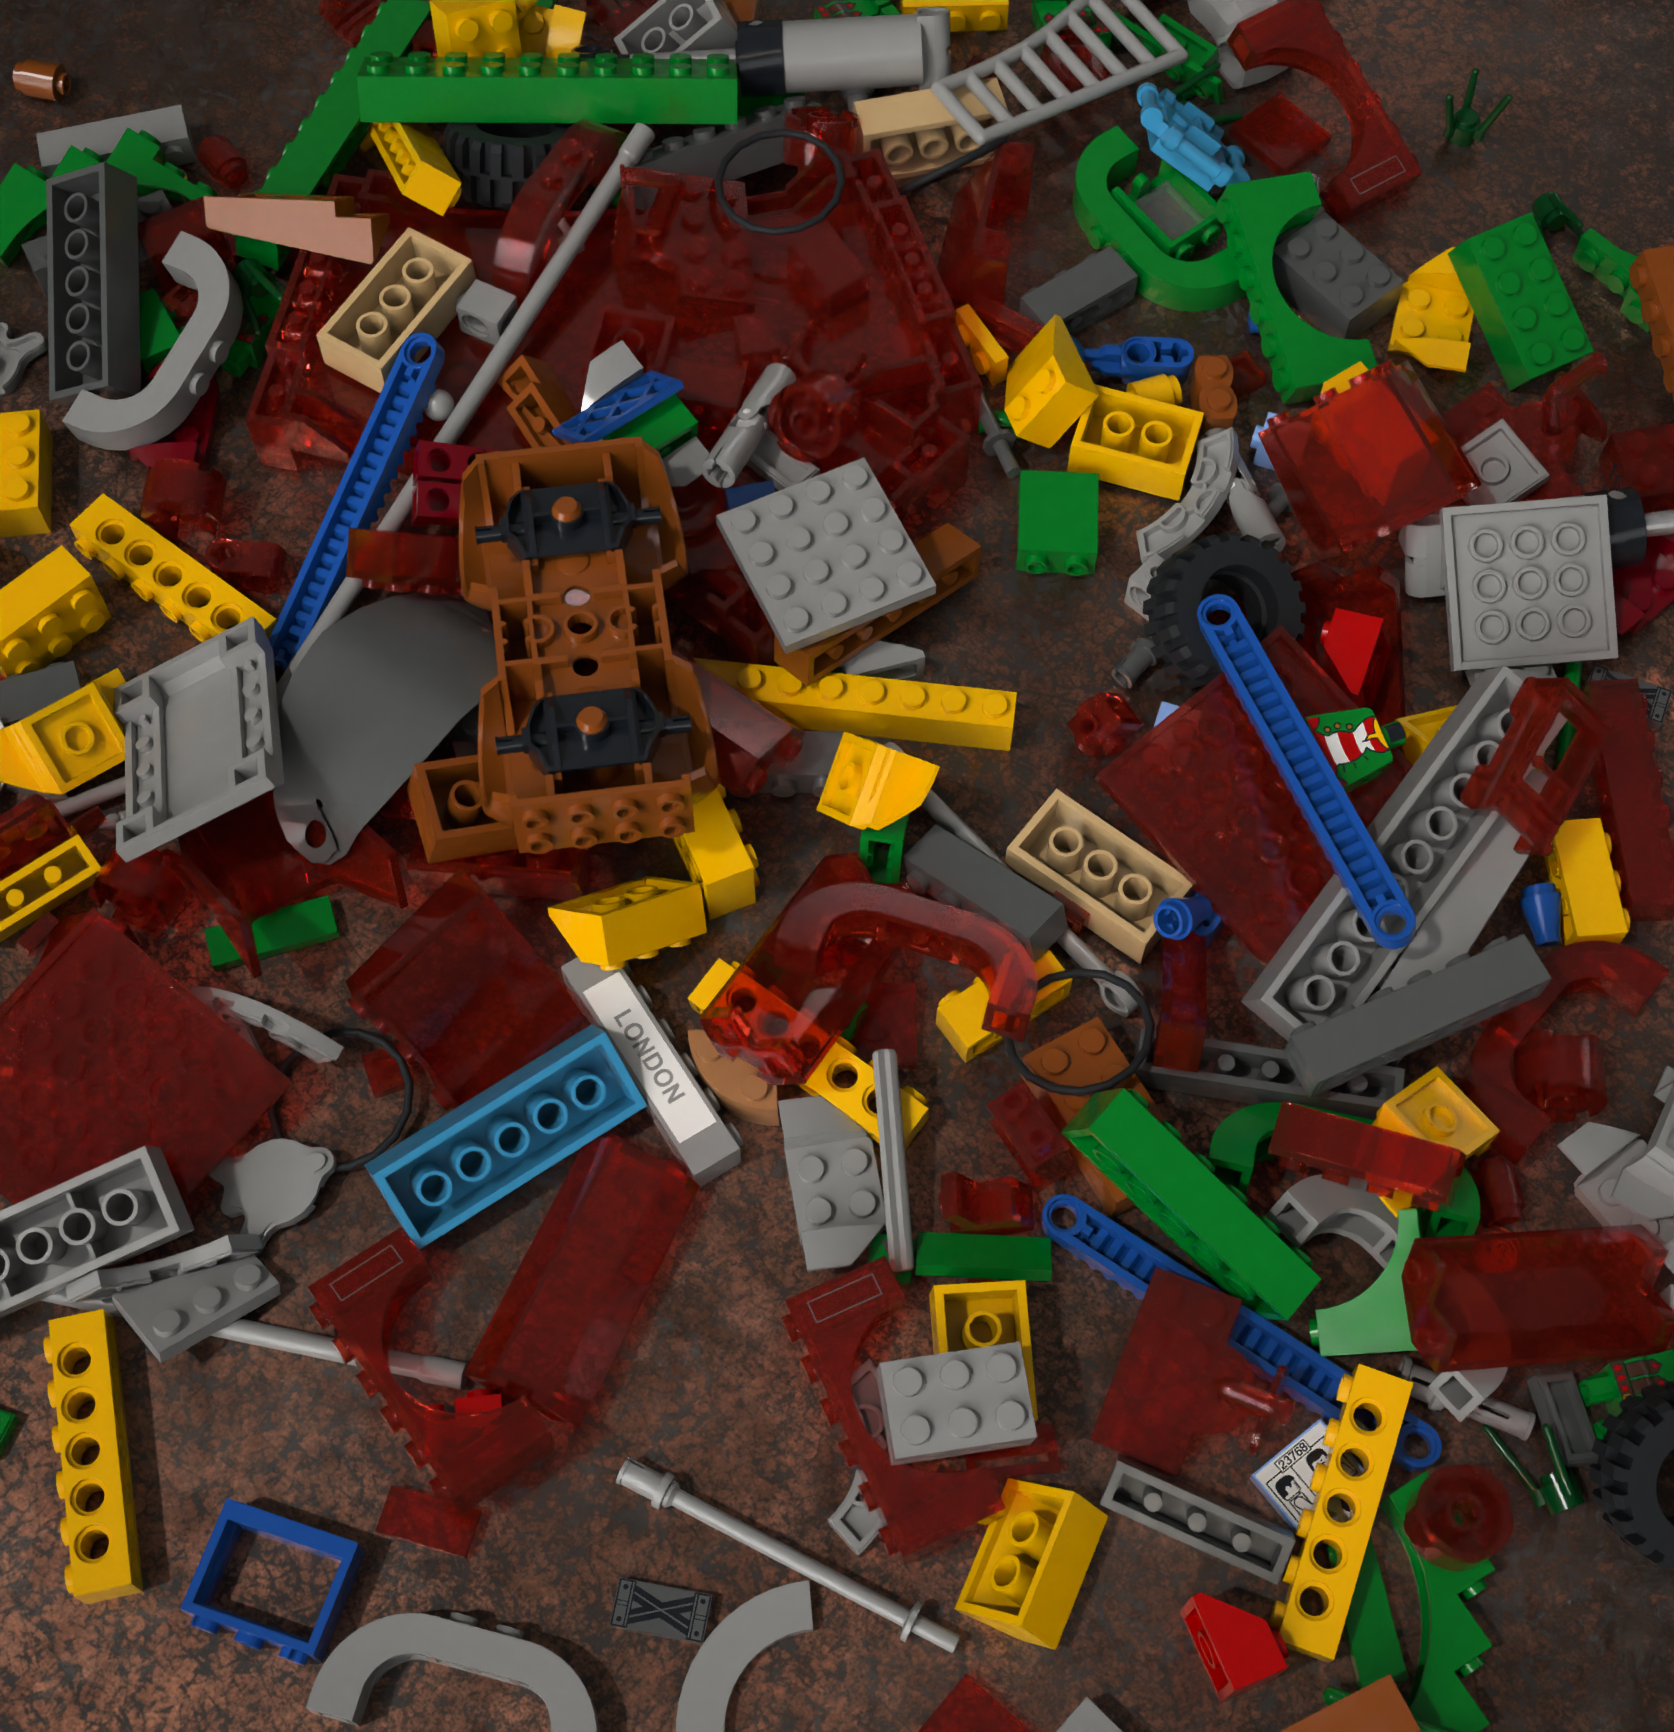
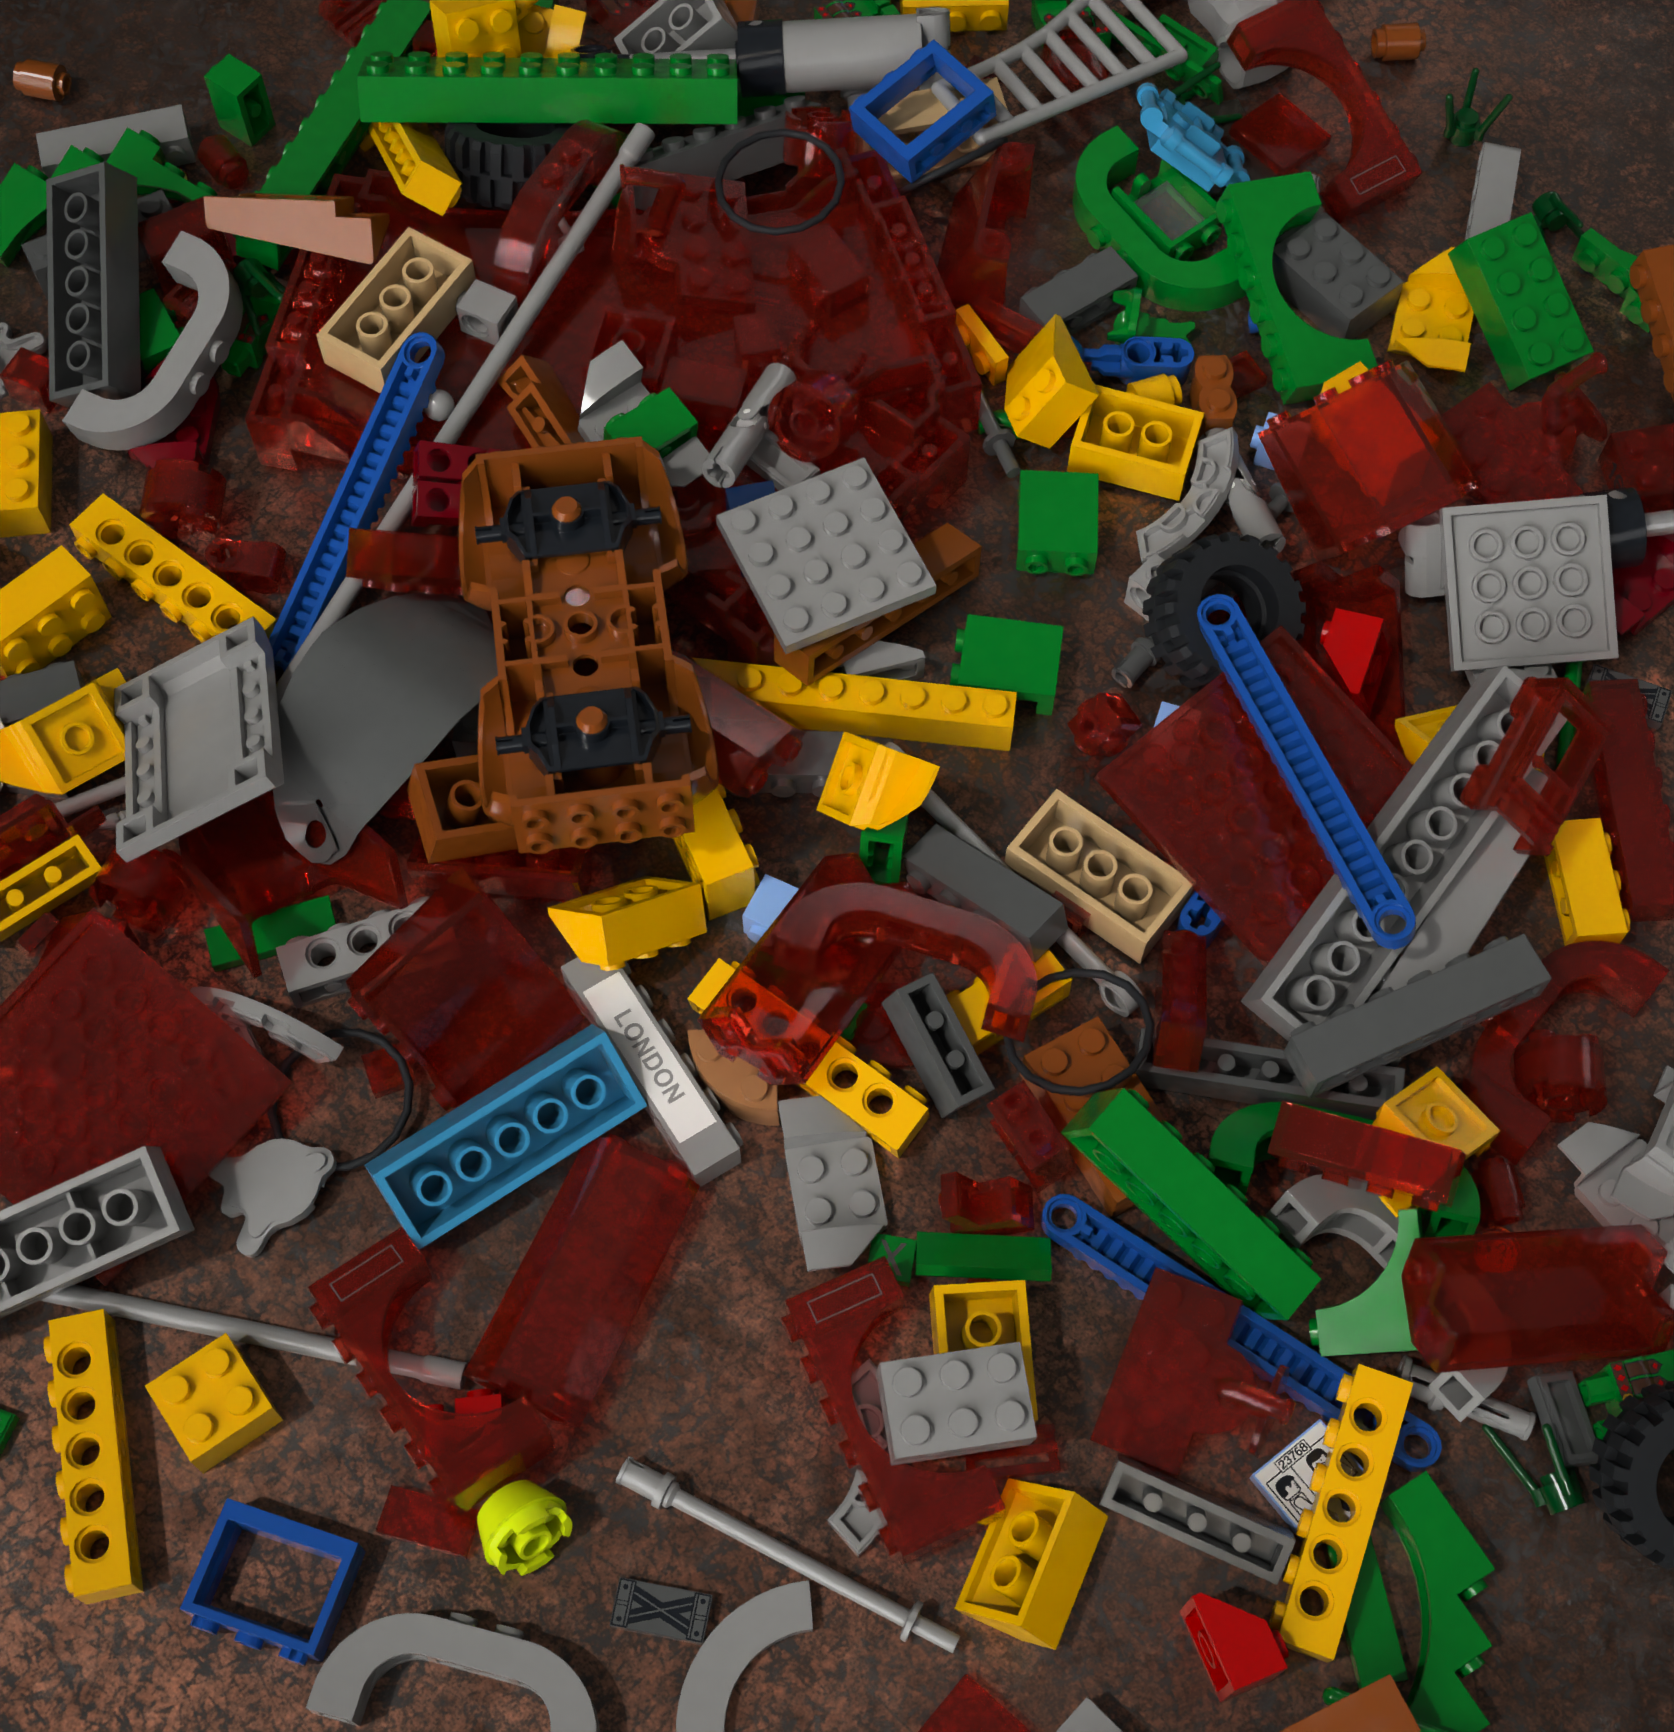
(28, 379): none -> clear red brick
(103, 1282): light grey tile -> none
(194, 1305): light grey wing -> none
(213, 1403): none -> yellow brick
(240, 100): none -> green brick
(301, 954): none -> light grey brick
(522, 1526): none -> neon yellow cone
(598, 429): blue window -> none
(765, 906): none -> light blue brick
(893, 1160): light grey axle -> none
(937, 1045): none -> dark grey brick
(943, 135): none -> blue window
(1009, 658): none -> green panel
(1135, 323): none -> green hair
(1180, 916): blue cone -> none
(1356, 744): torso -> none
(1398, 41): none -> dark orange brick
(1485, 1522): clear red brick -> none
(1493, 188): none -> light grey beam
(1503, 467): light grey tile -> none
(1543, 913): blue cone -> none

